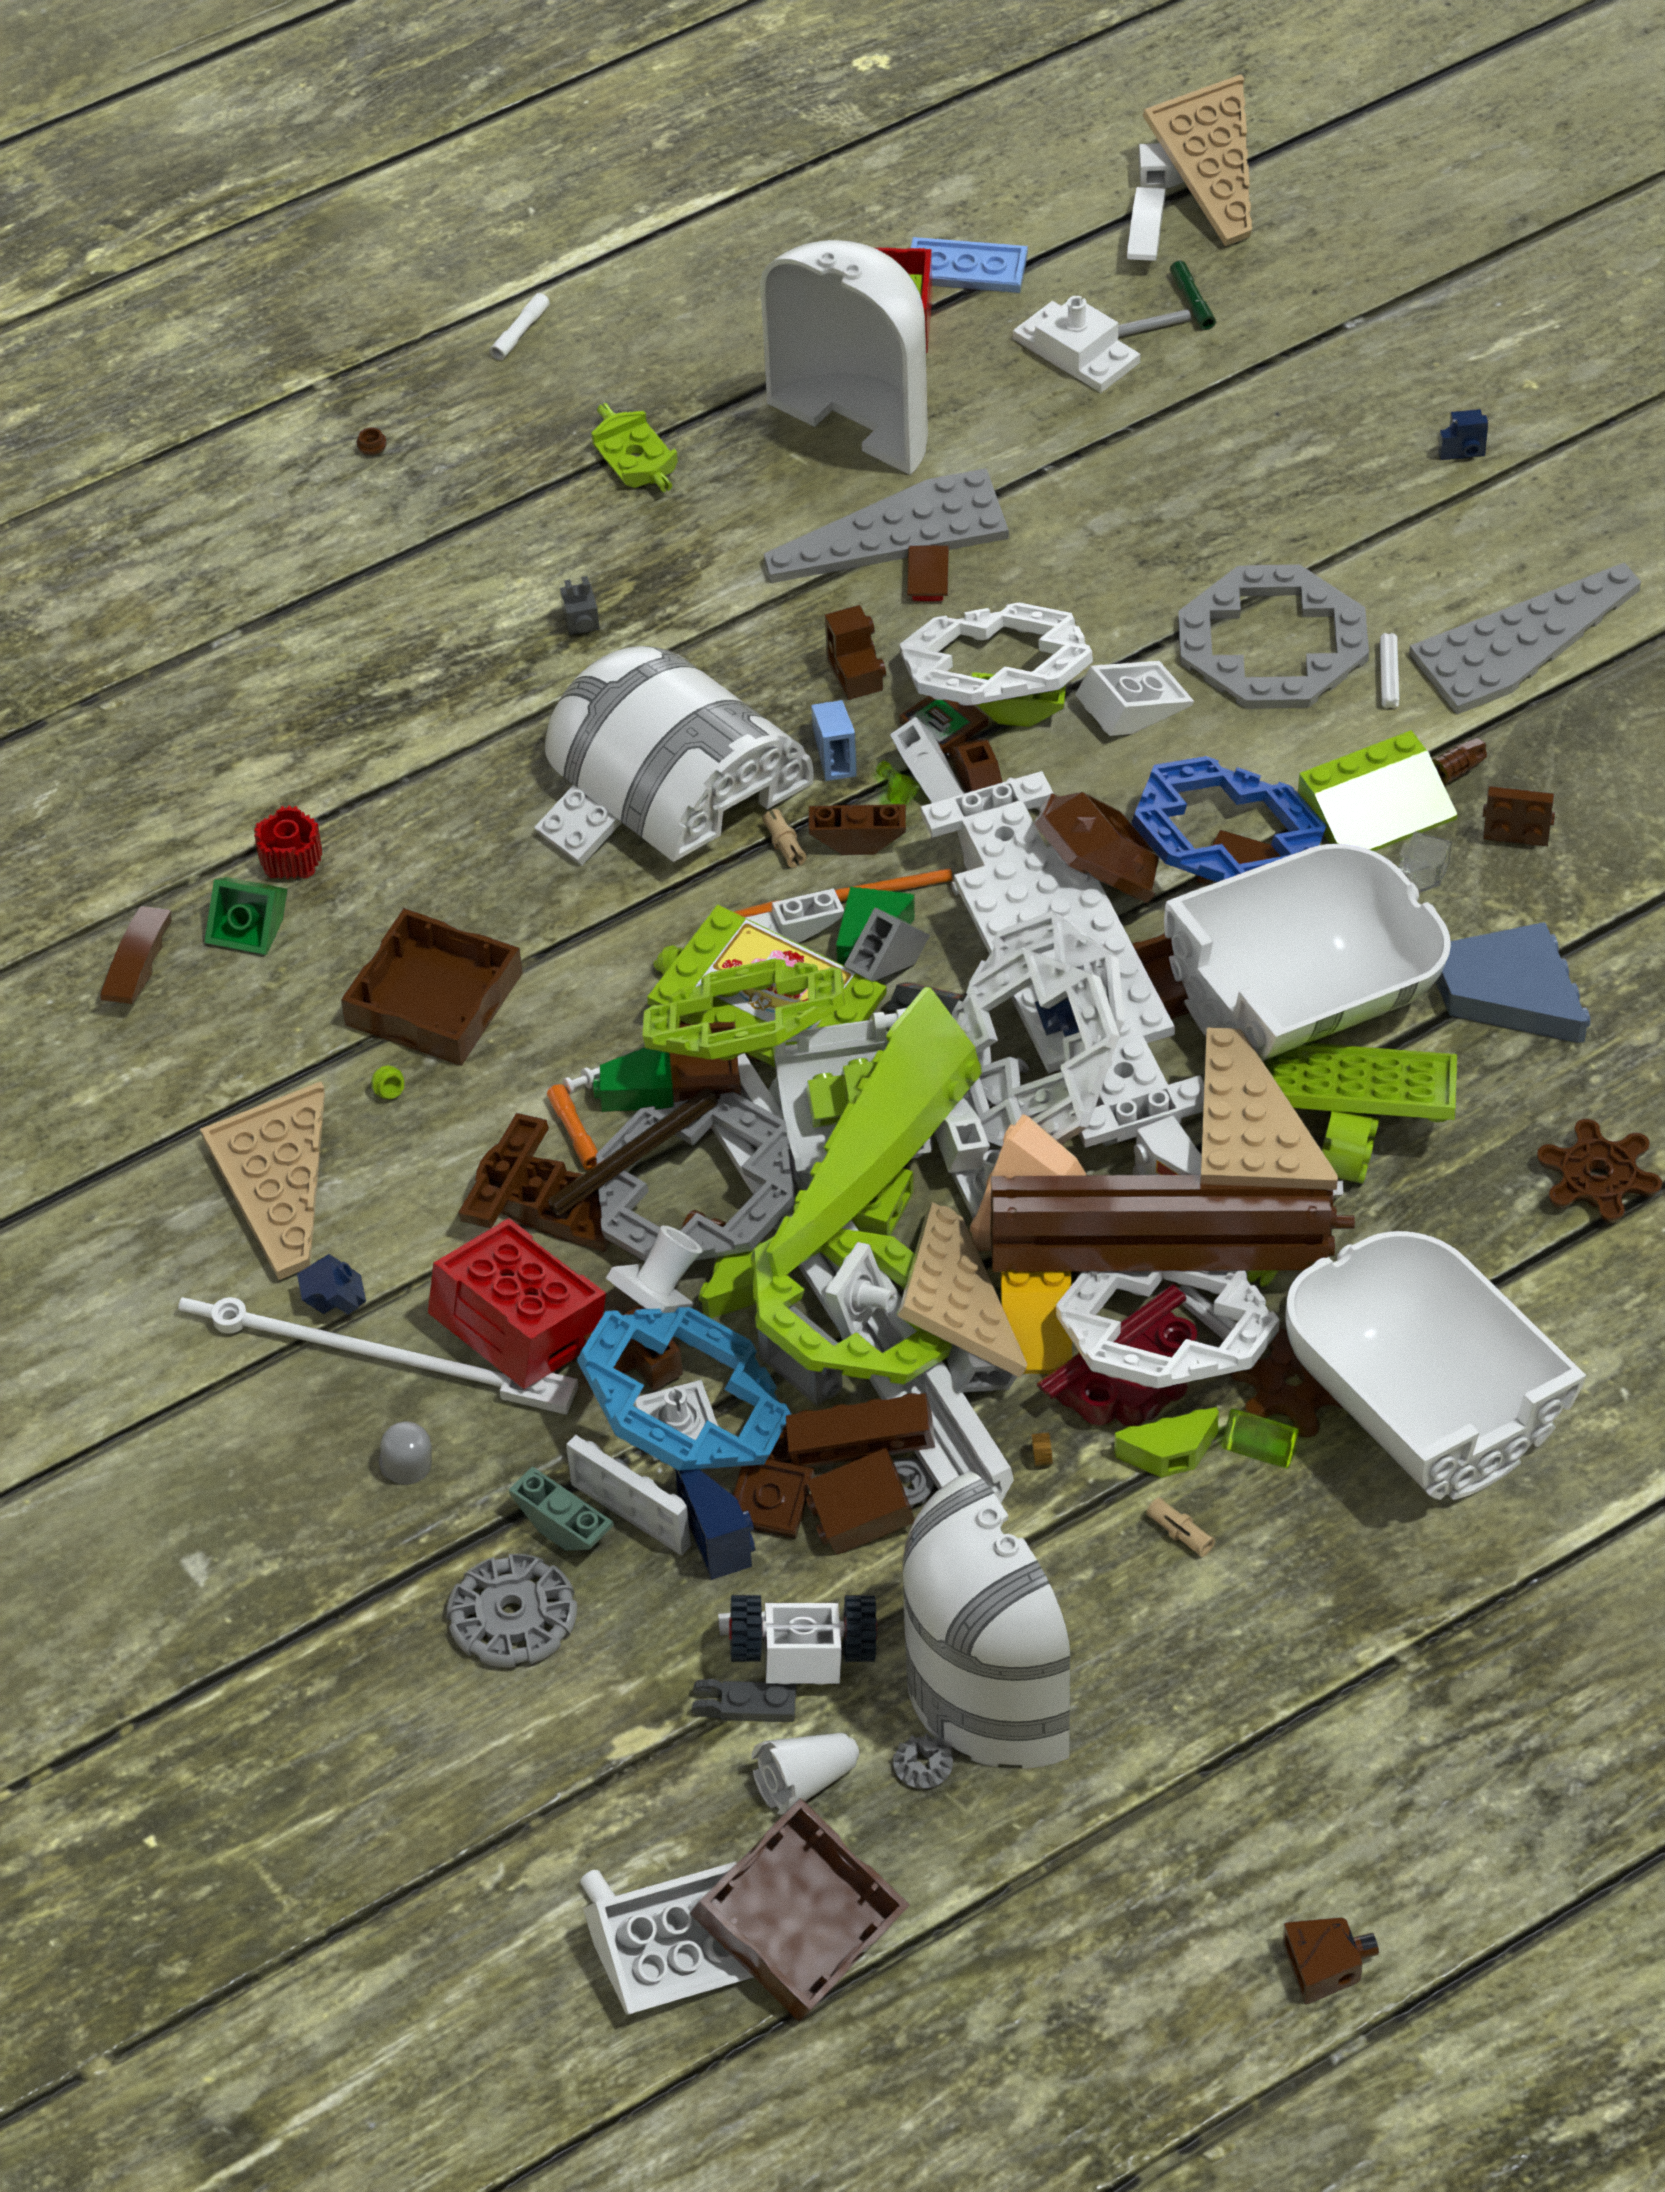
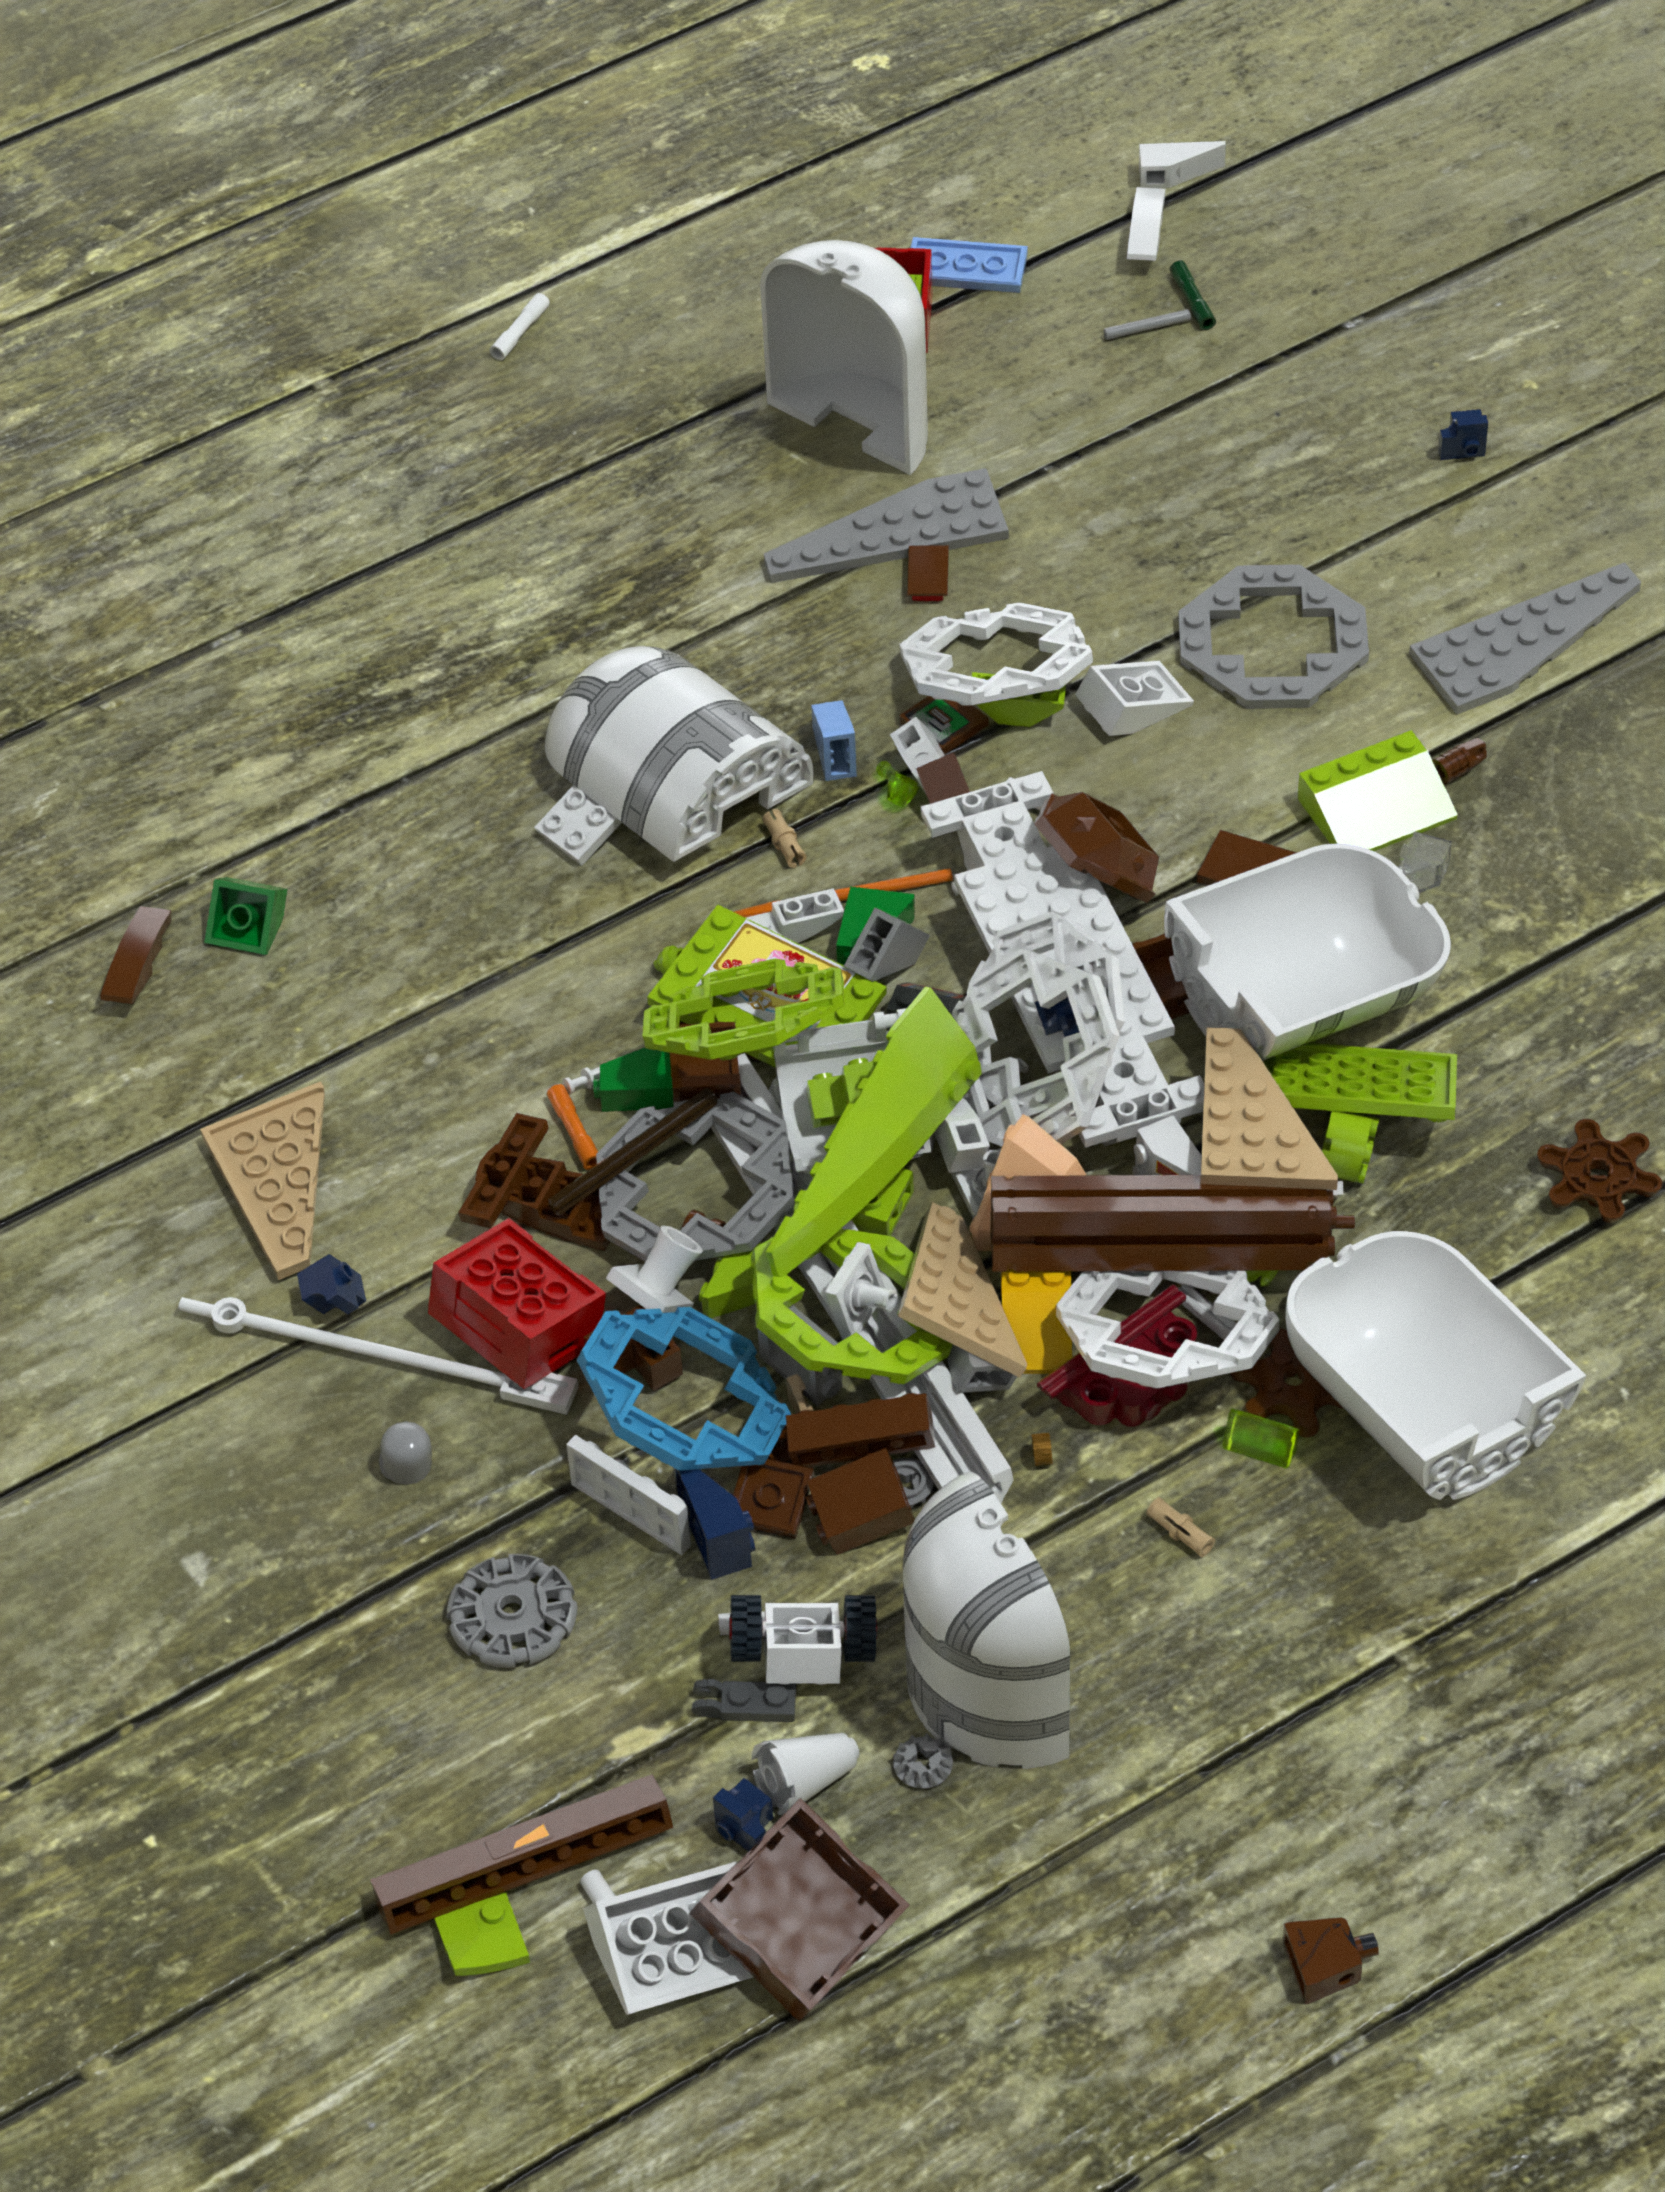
(288, 844): red brick -> none
(371, 441): reddish brown plate -> none
(387, 1082): lime plate -> none
(432, 987): reddish brown tile -> none
(482, 1937): none -> lime plate
(521, 1853): none -> reddish brown brick
(559, 1512): sand green slope -> none
(579, 607): dark grey brick -> none
(629, 434): lime plate -> none
(680, 1407): white plate -> none
(742, 1814): none -> dark blue brick
(795, 1393): none -> tan tile
(853, 652): reddish brown brick -> none
(857, 827): reddish brown slope -> none
(943, 778): none -> reddish brown piece
(975, 764): reddish brown slope -> none
(1078, 342): white brick -> none
(1169, 1443): lime slope -> none
(1207, 146): tan wing -> none
(1214, 862): blue plate -> none
(1389, 670): white axle -> none
(1514, 983): sand blue slope -> none
(1518, 816): reddish brown plate -> none

